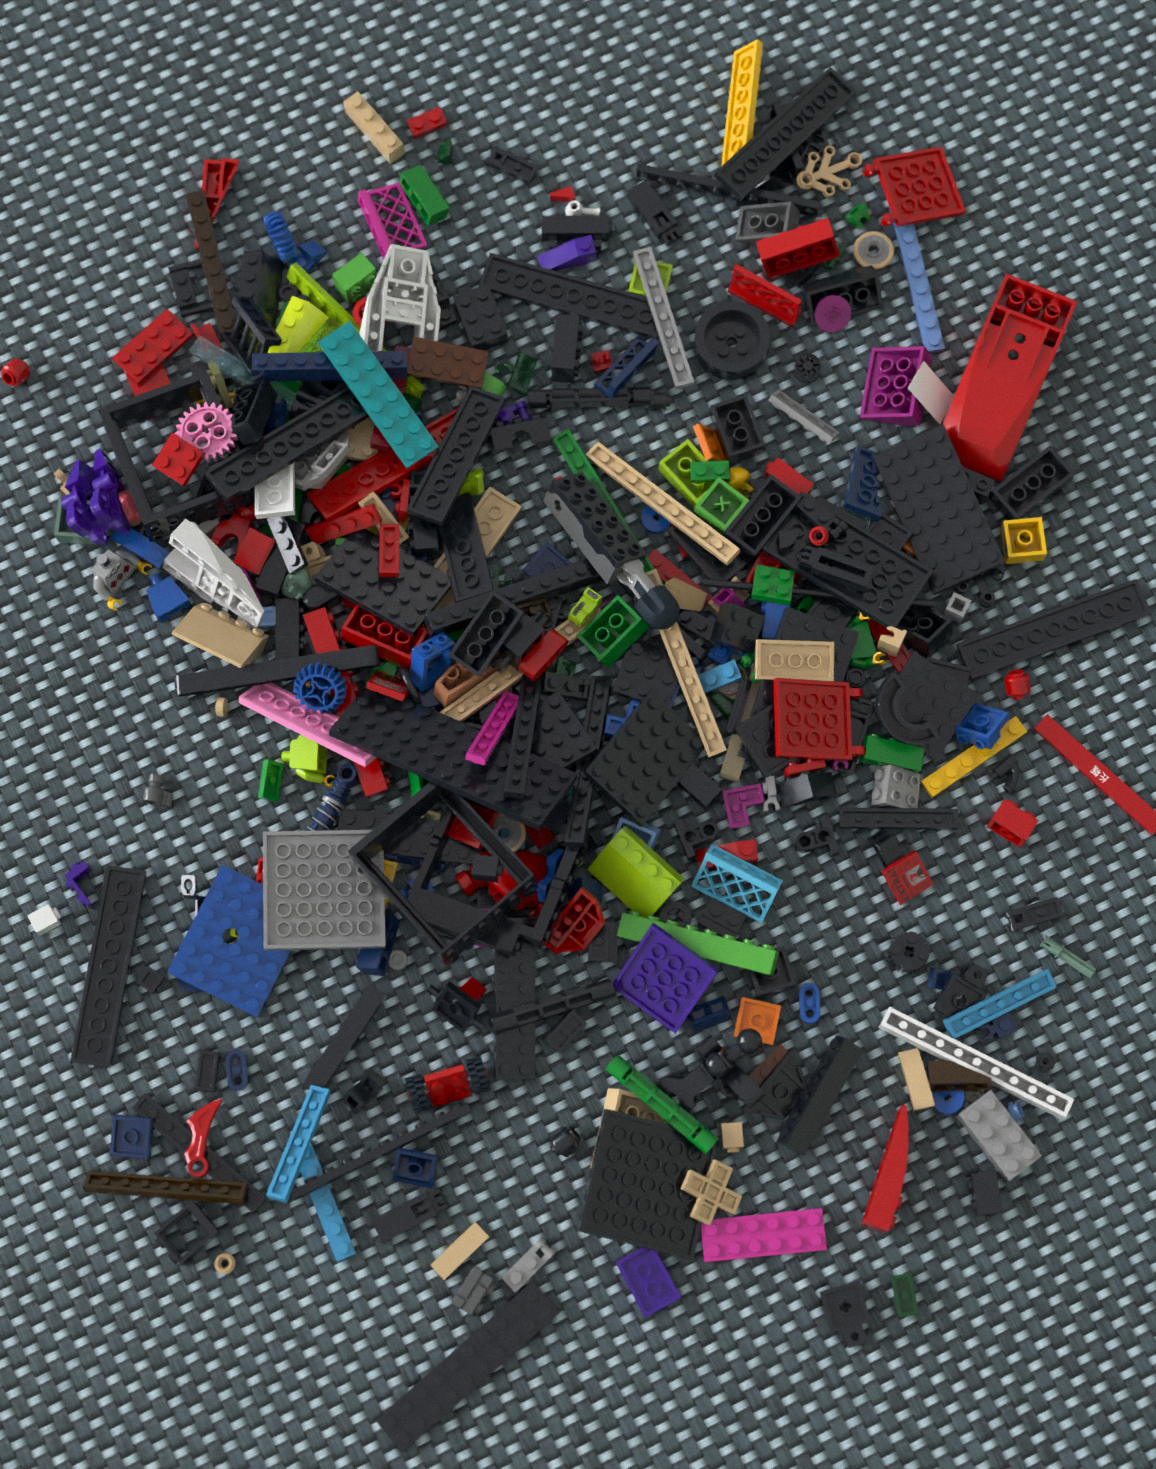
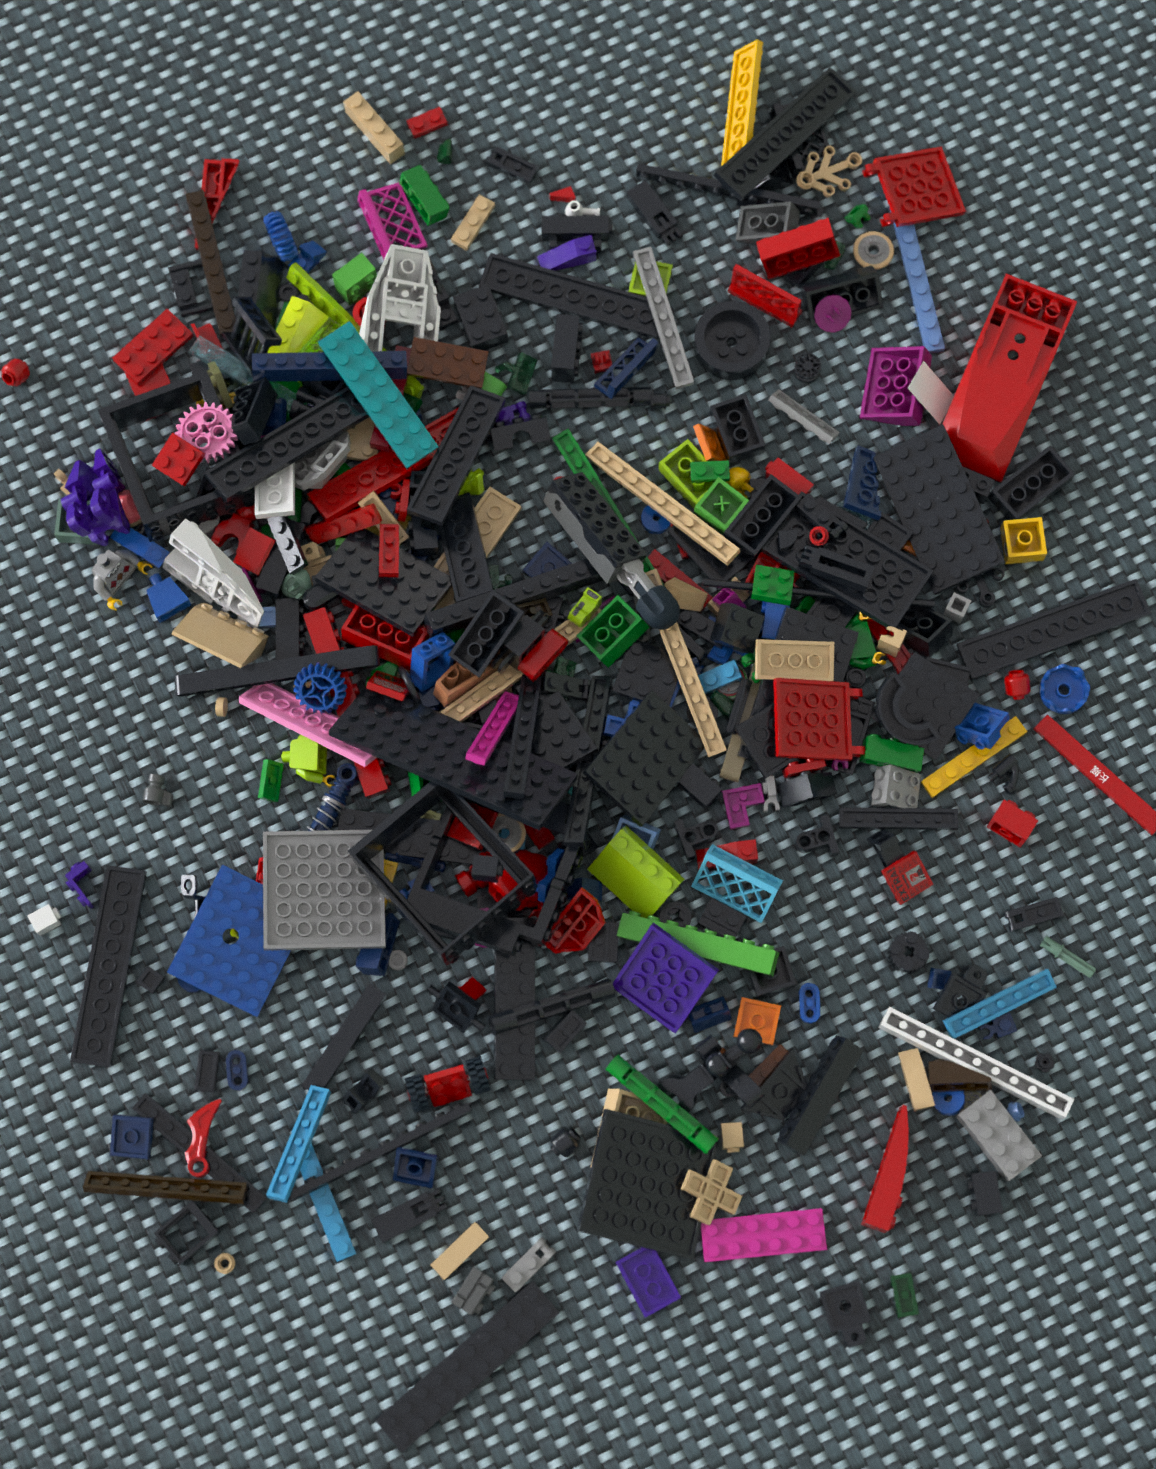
(473, 222): none -> tan plate
(1066, 676): none -> blue plate

